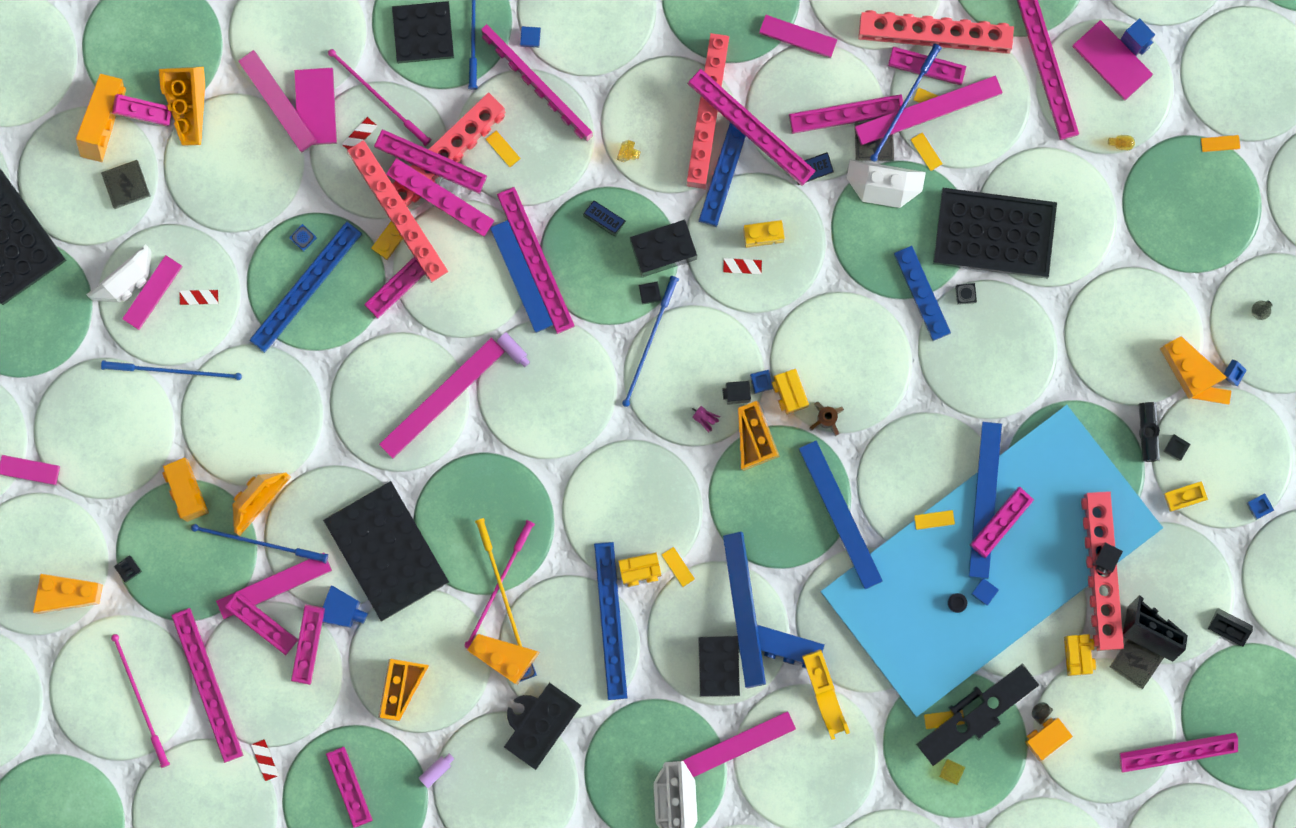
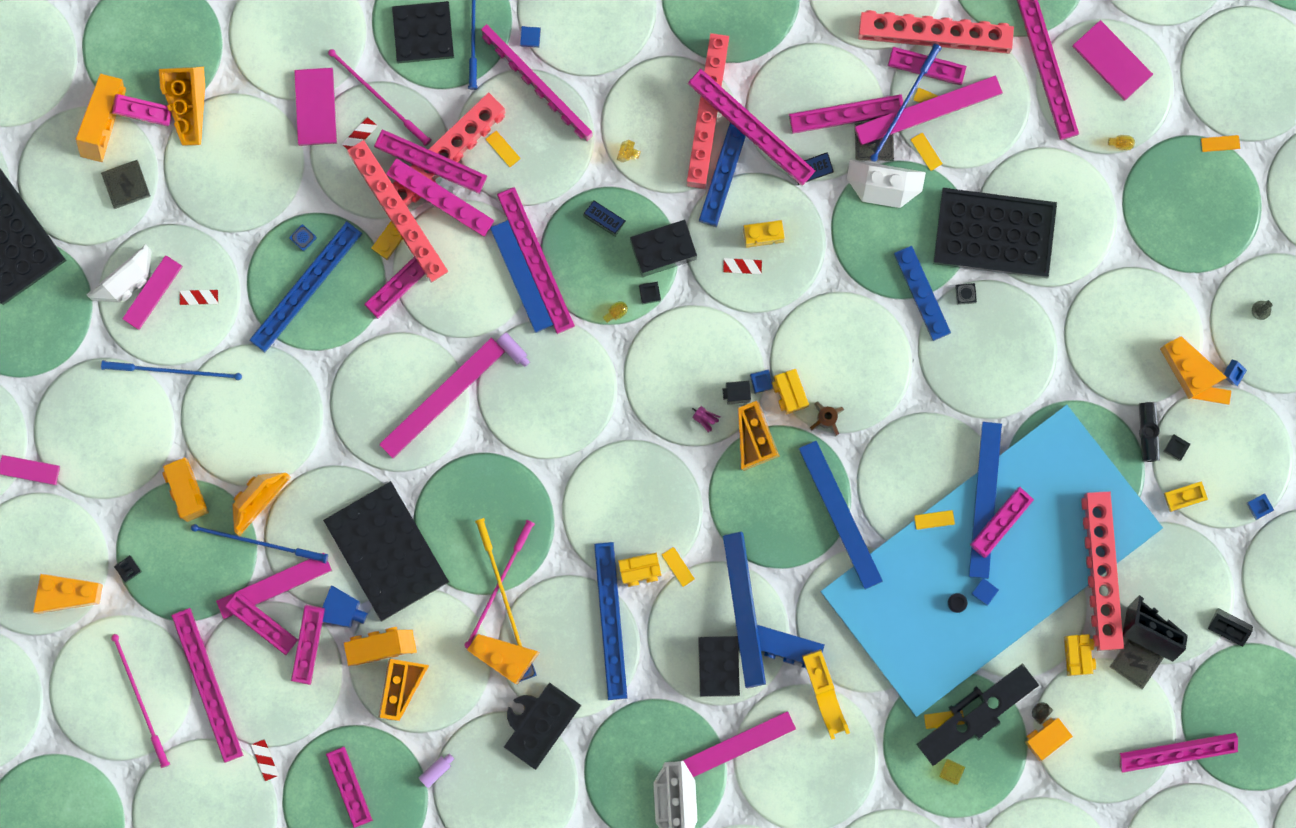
(277, 101): dark pink tile -> none
(379, 646): none -> light orange wedge
(616, 311): none -> clear yellow cylinder
(664, 304): blue piece -> none
(798, 36): dark pink tile -> none
(1107, 558): black brick -> none
(1138, 37): blue brick -> none

